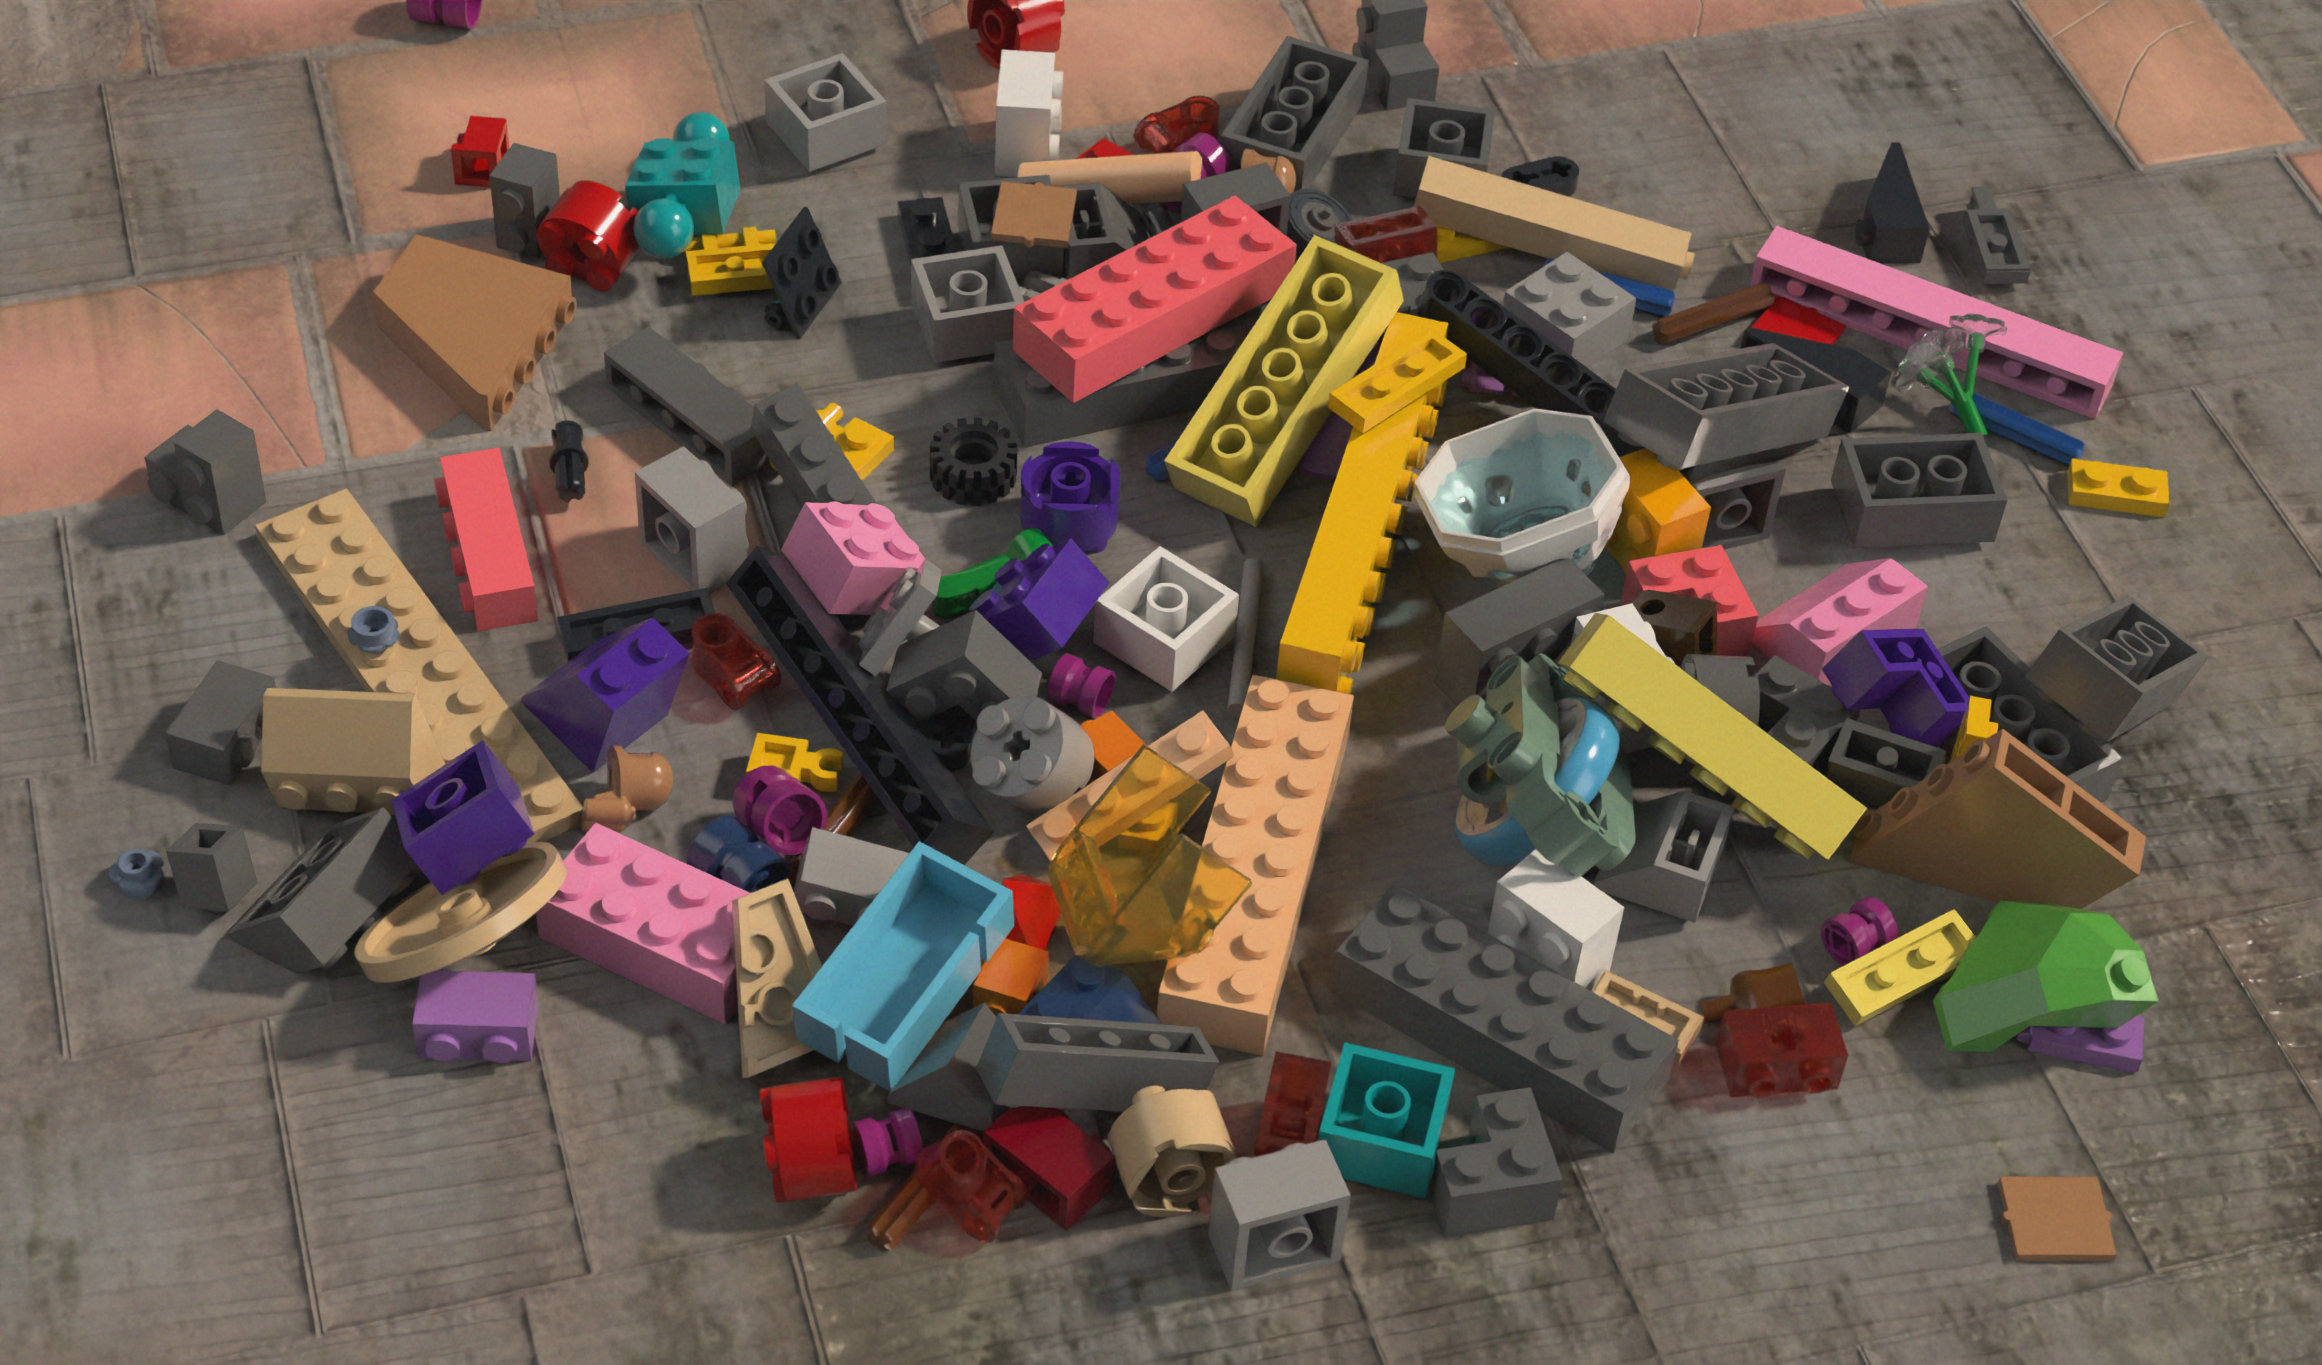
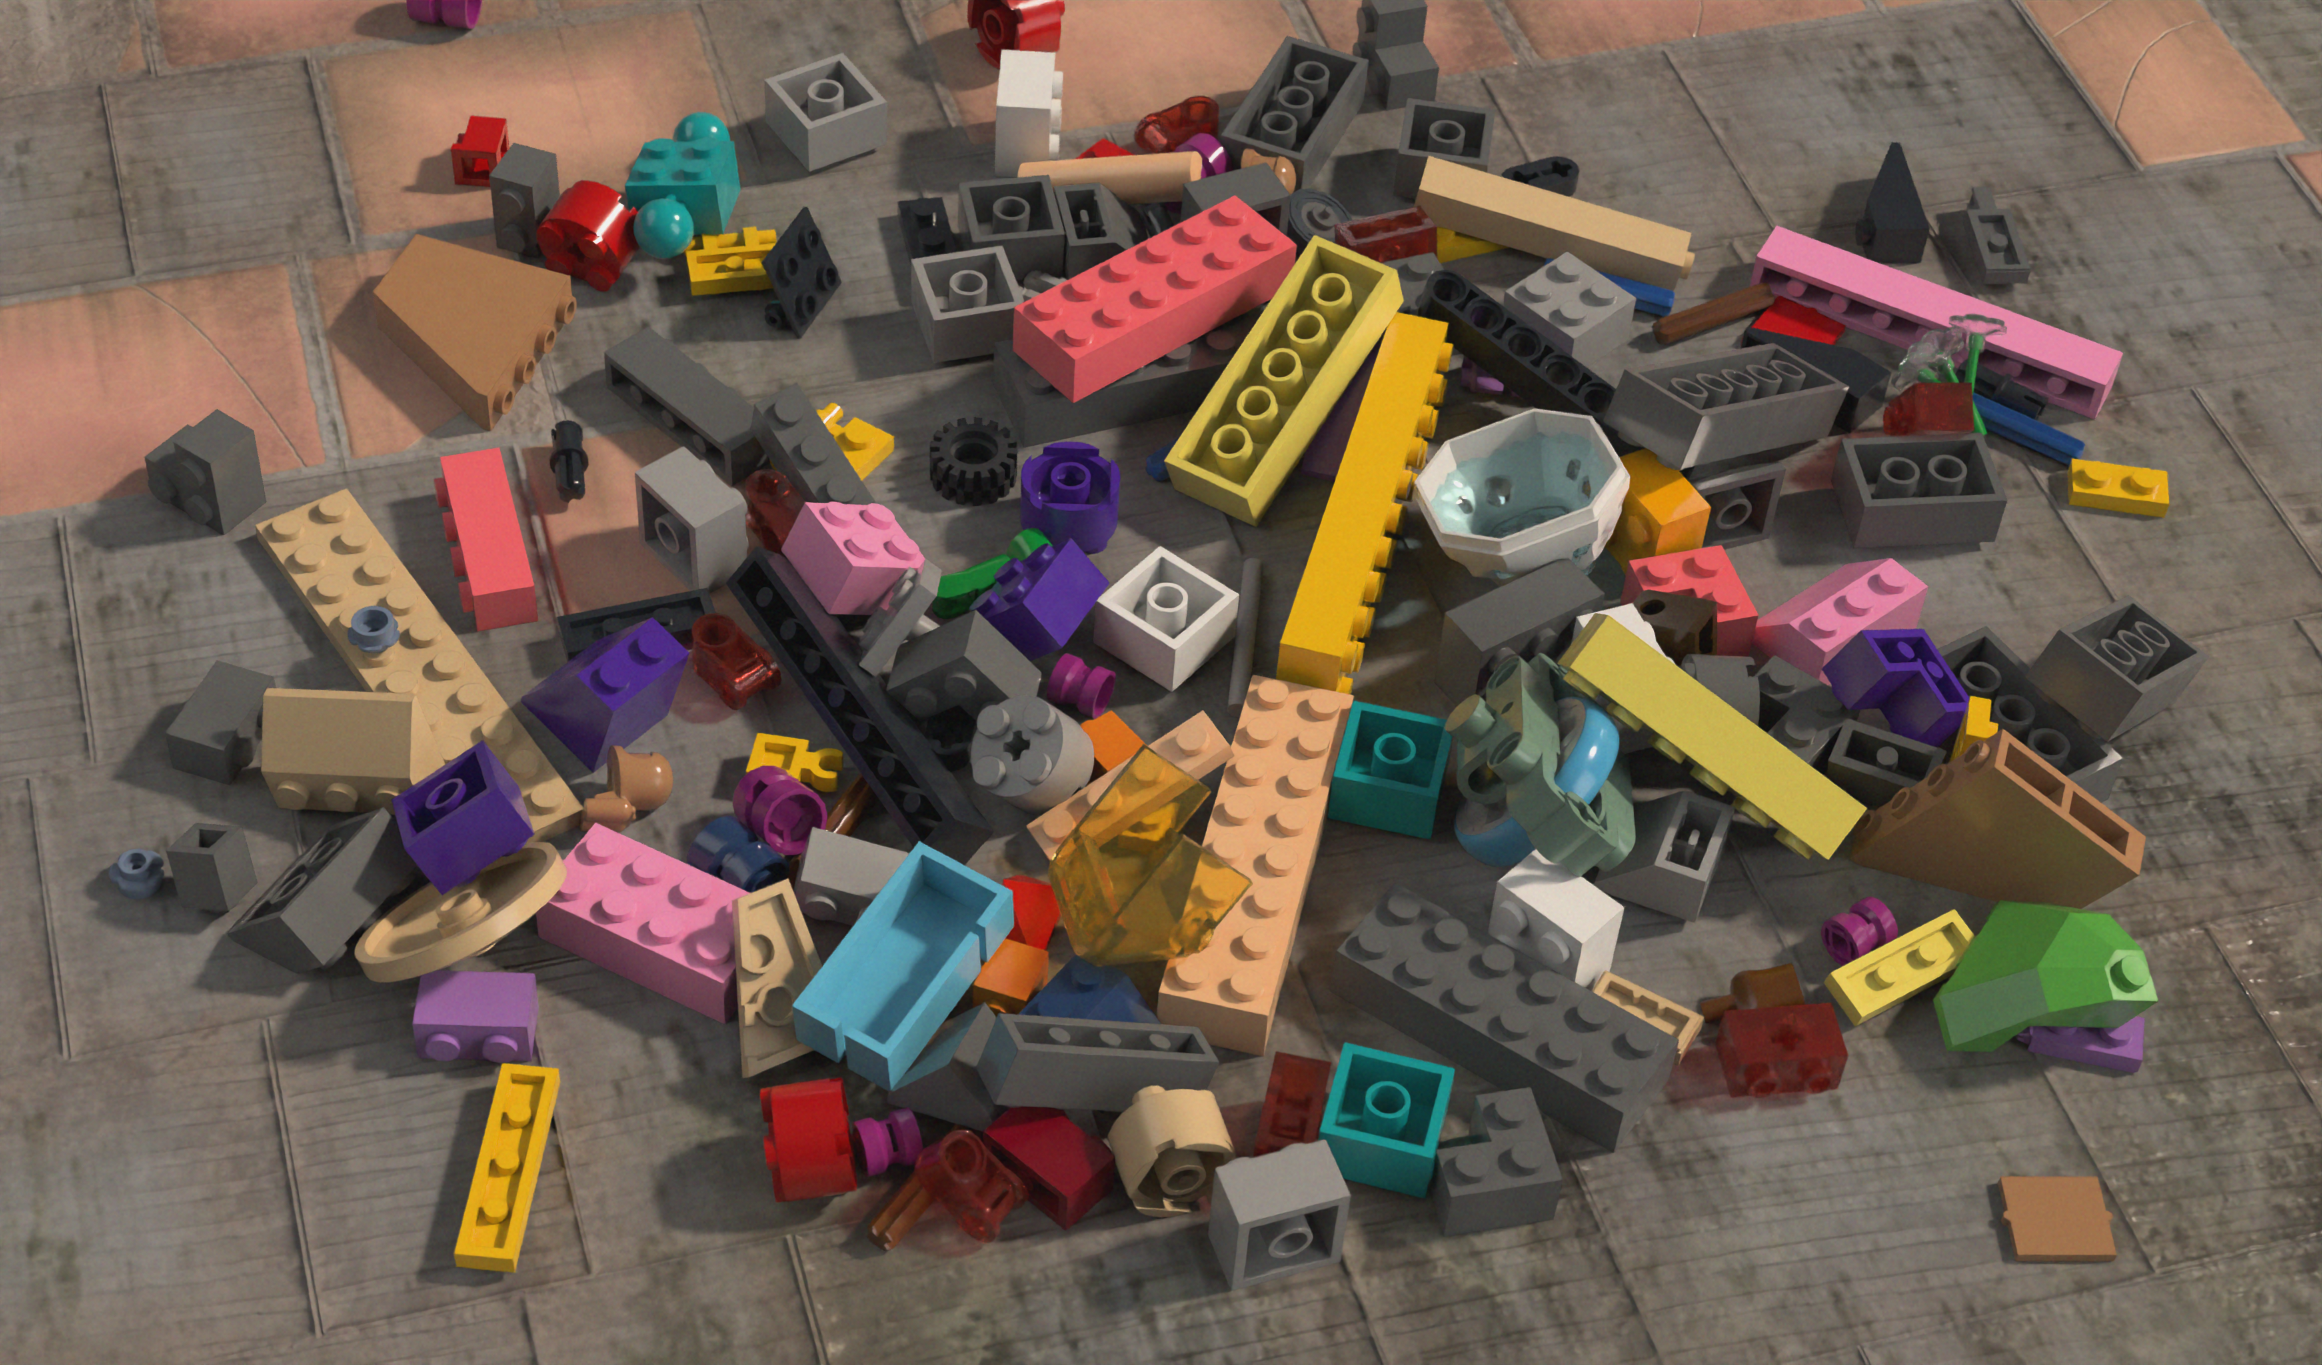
(507, 1168): none -> yellow plate
(772, 507): none -> clear red piece
(1034, 214): medium nougat piece -> none
(1390, 770): none -> teal brick
(1397, 380): yellow plate -> none
(1930, 410): none -> clear red brick
(2005, 391): none -> black axle

